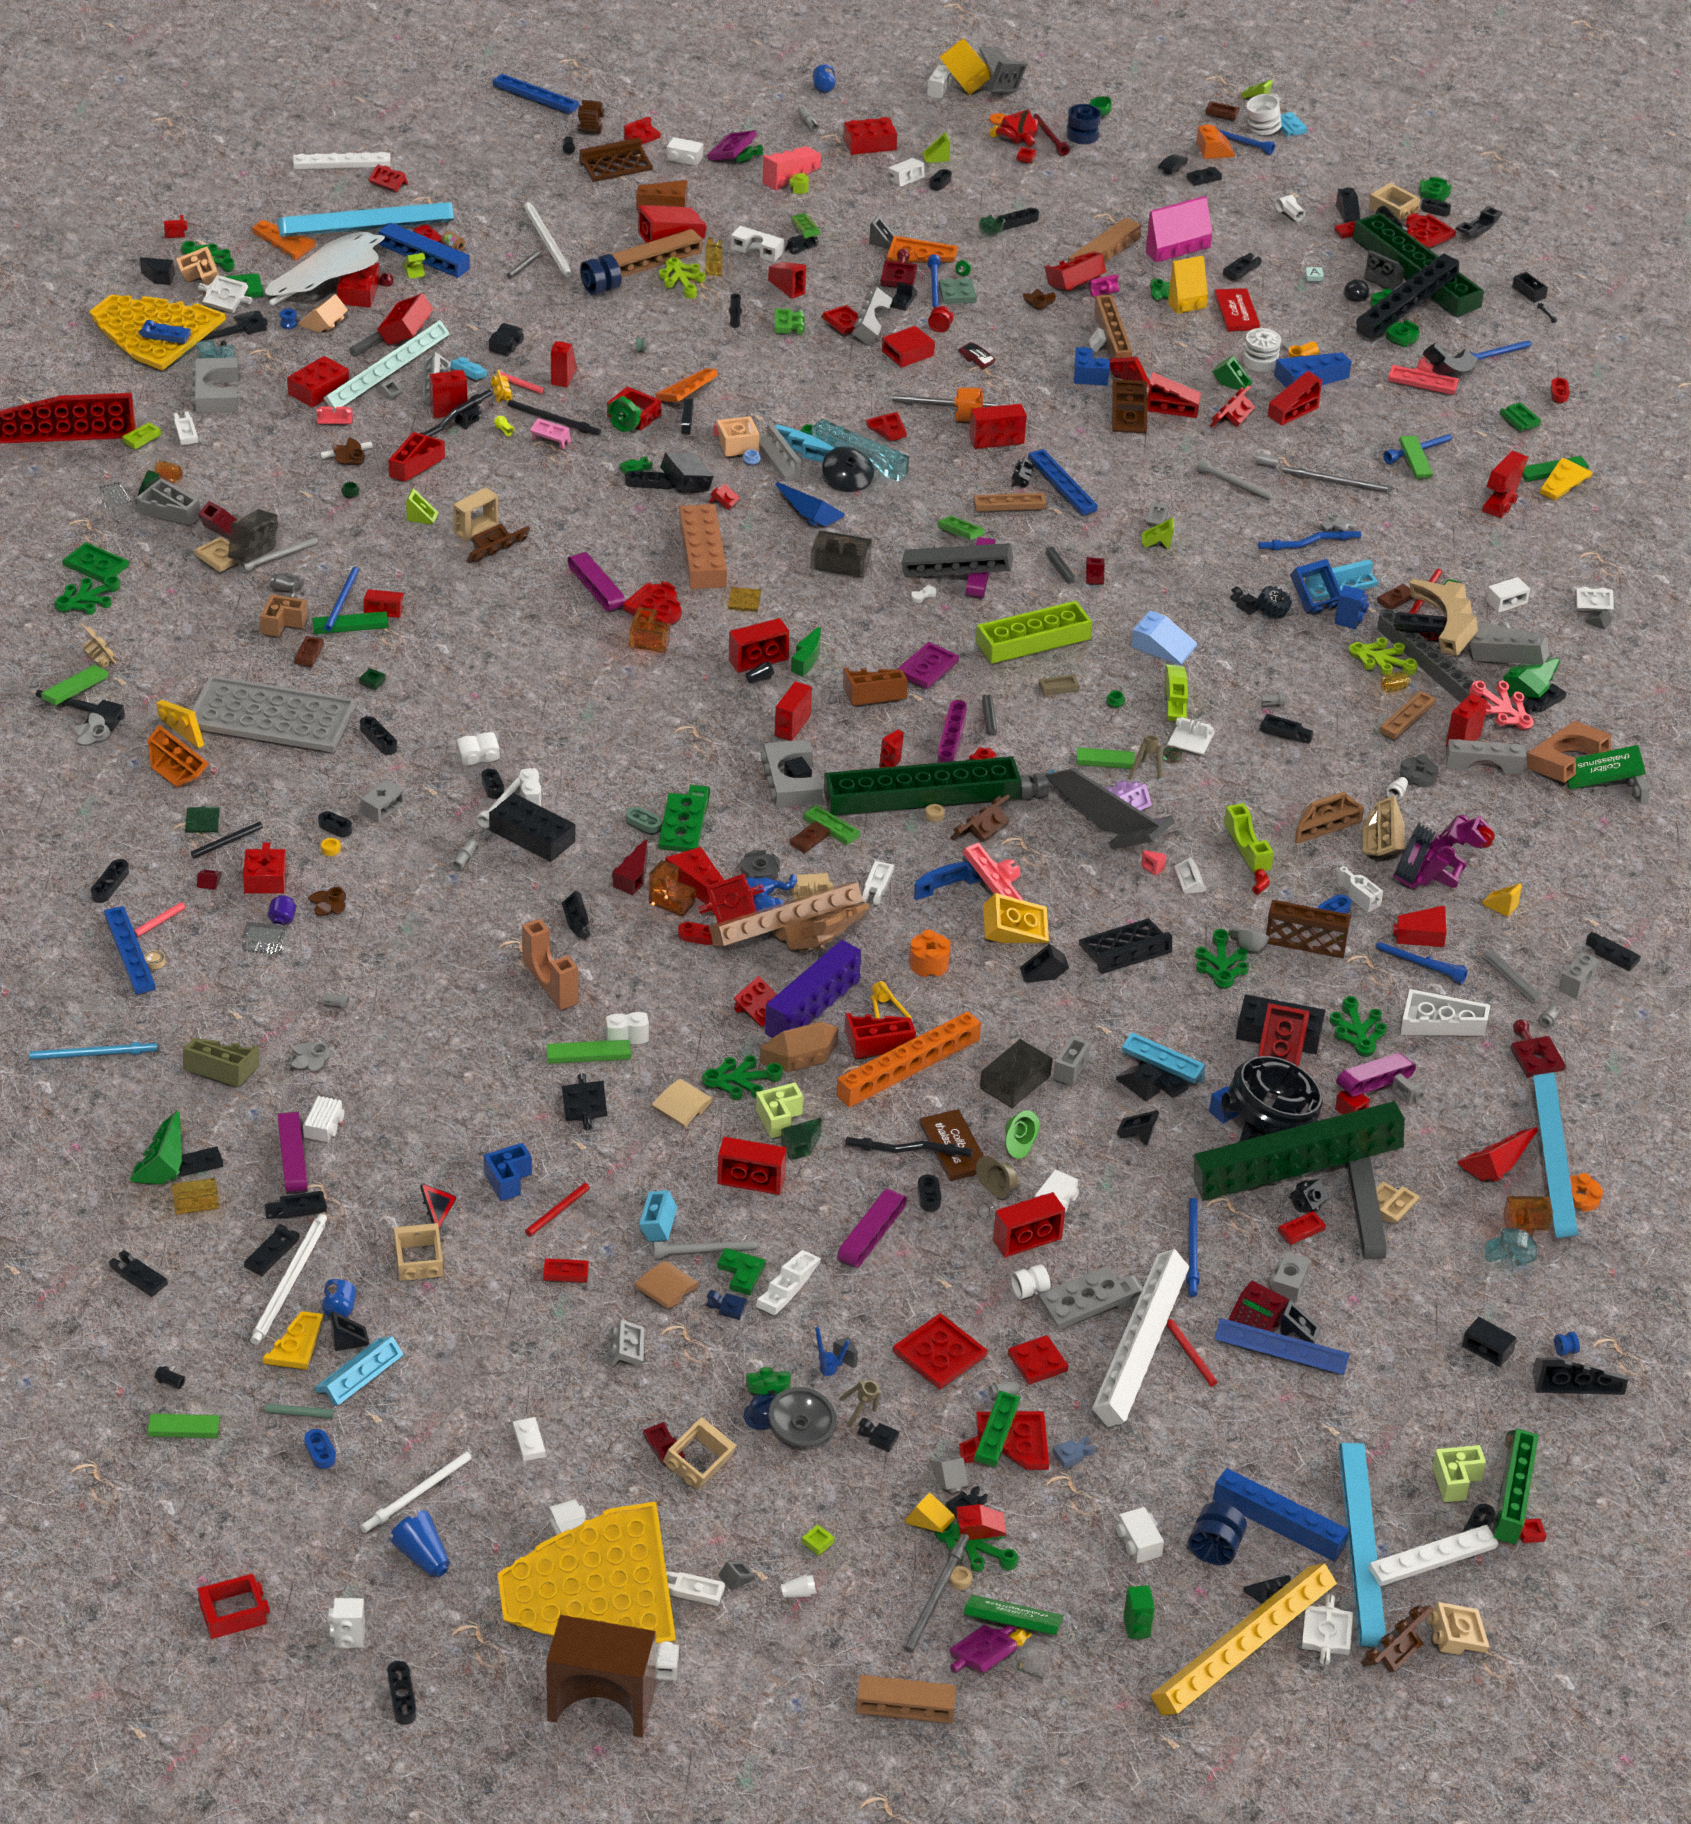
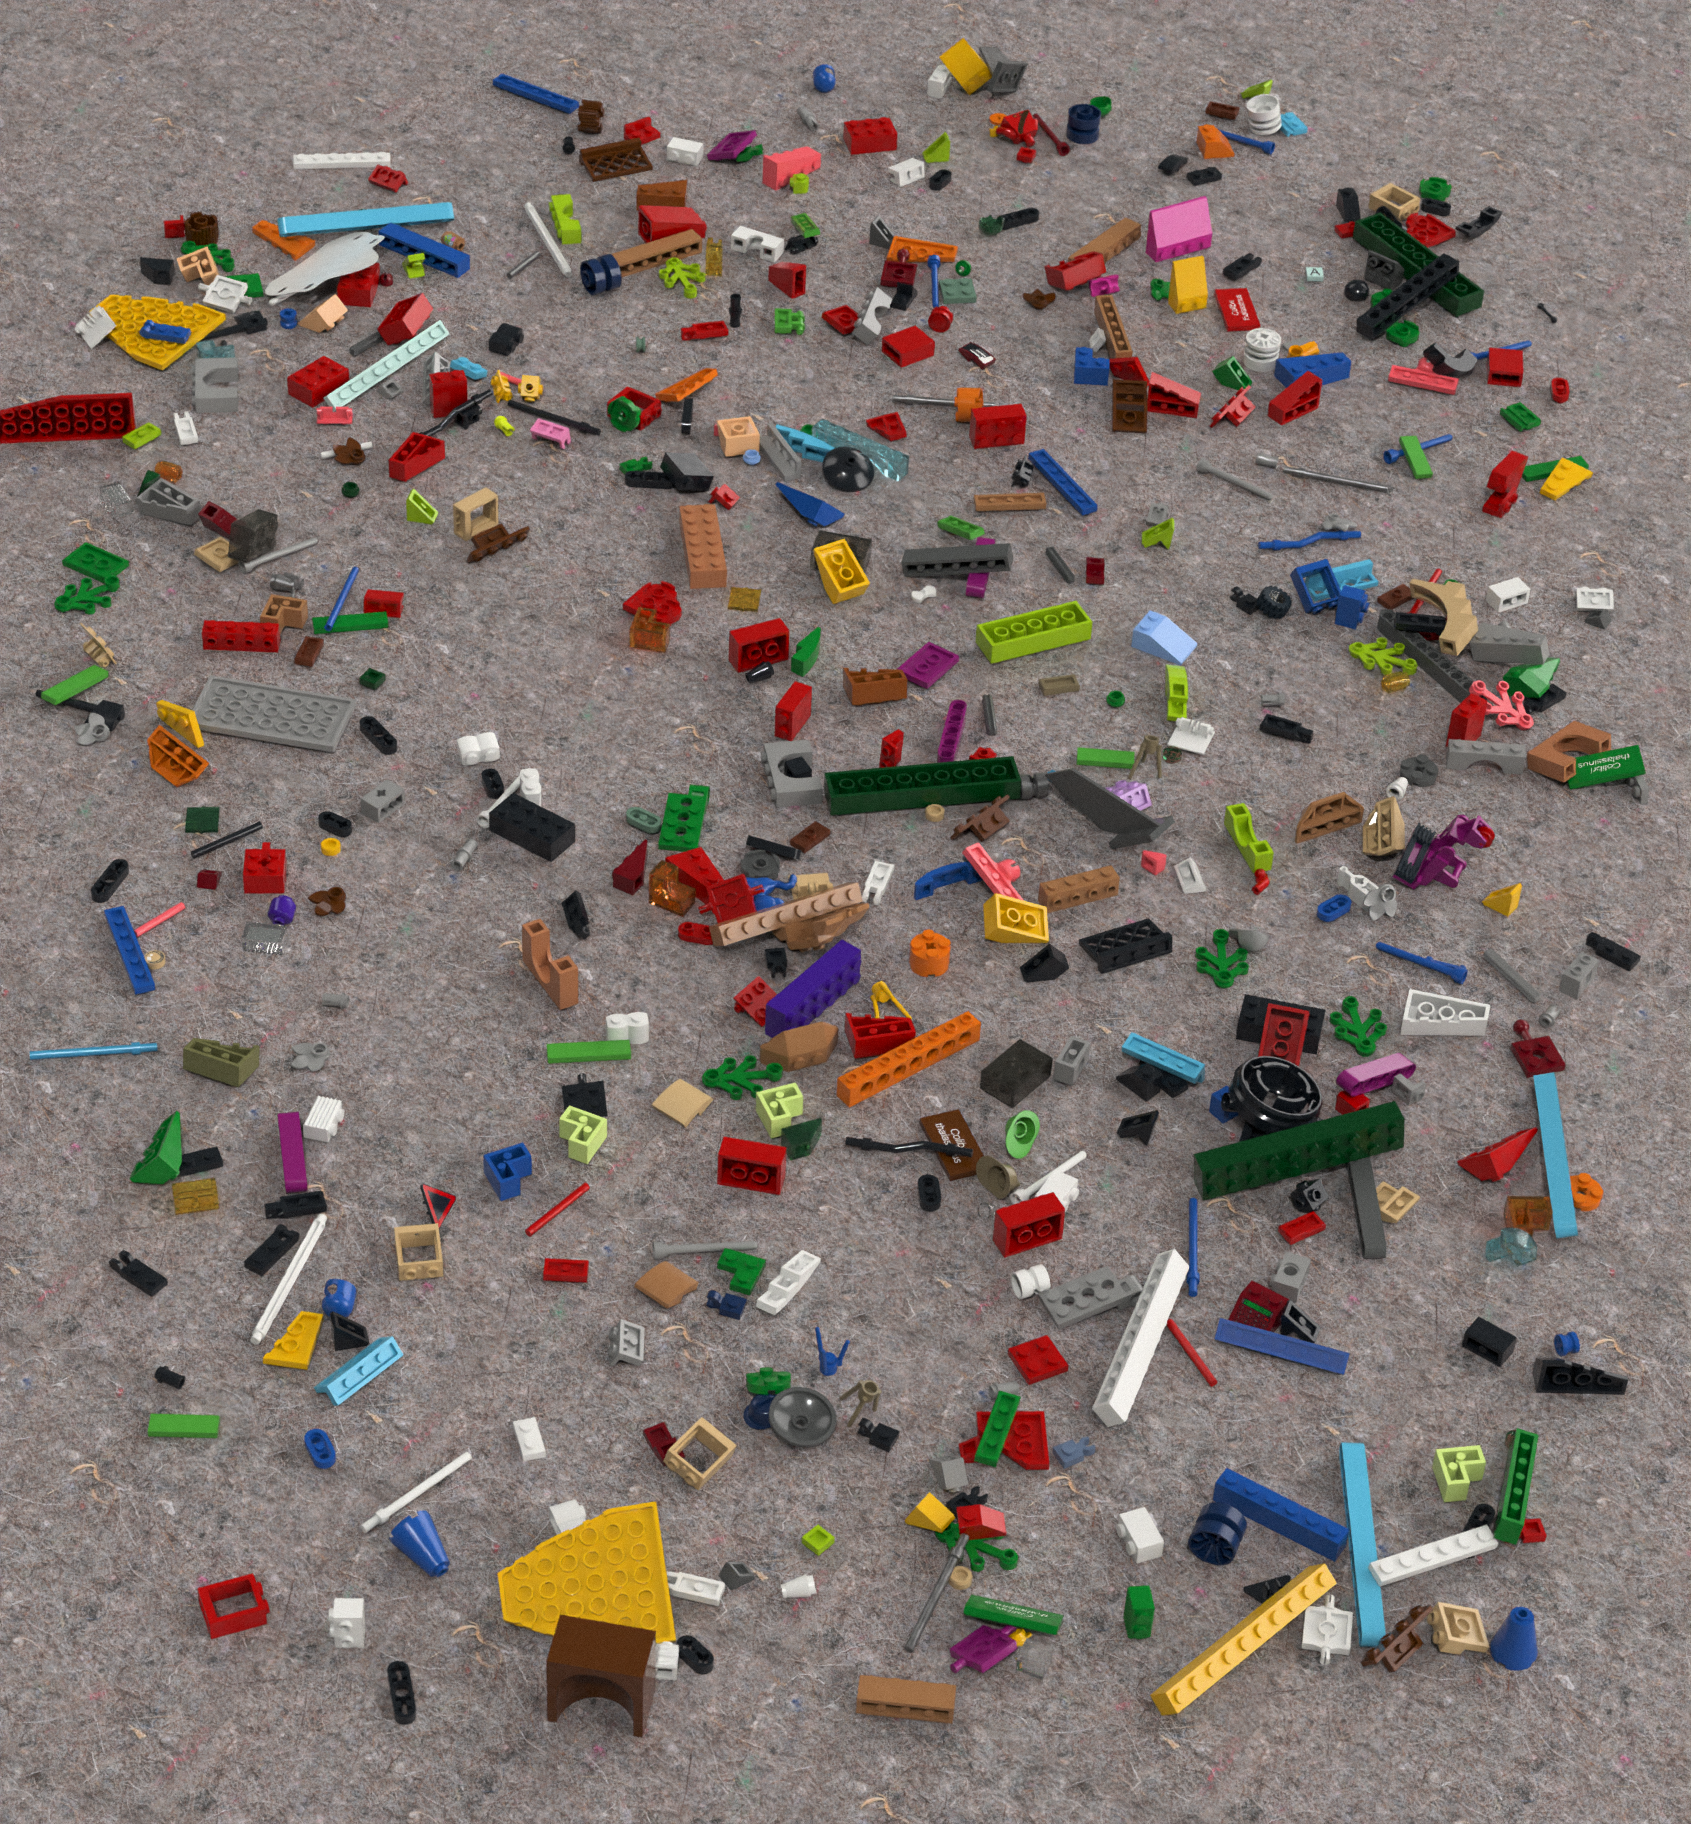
(96, 327): none -> white hinge
(201, 229): none -> reddish brown brick
(241, 636): none -> red brick
(299, 1411): sand green bar -> none
(427, 231): red plate -> none
(530, 382): none -> yellow brick
(561, 210): none -> lime arch
(562, 364): red slope -> none
(584, 1133): none -> yellowish green brick
(596, 581): magenta beam -> none
(658, 1215): medium azure brick -> none
(697, 1653): none -> black beam
(704, 330): none -> red hinge
(773, 847): none -> black beam
(776, 960): none -> black plate
(838, 829): bright green tile -> none
(840, 571): none -> yellow slope
(851, 1354): dark grey slope -> none
(871, 1228): magenta beam -> none
(940, 1351): red plate -> none
(1023, 1195): none -> white piece
(1079, 889): none -> medium nougat brick
(1289, 205): white piece -> none
(1309, 918): reddish brown fence -> none
(1379, 903): none -> light grey plate
(1407, 715): medium nougat plate -> none
(1422, 927): red slope -> none
(1505, 367): none -> red brick
(1515, 1640): none -> blue cone
(1525, 284): black piece -> none

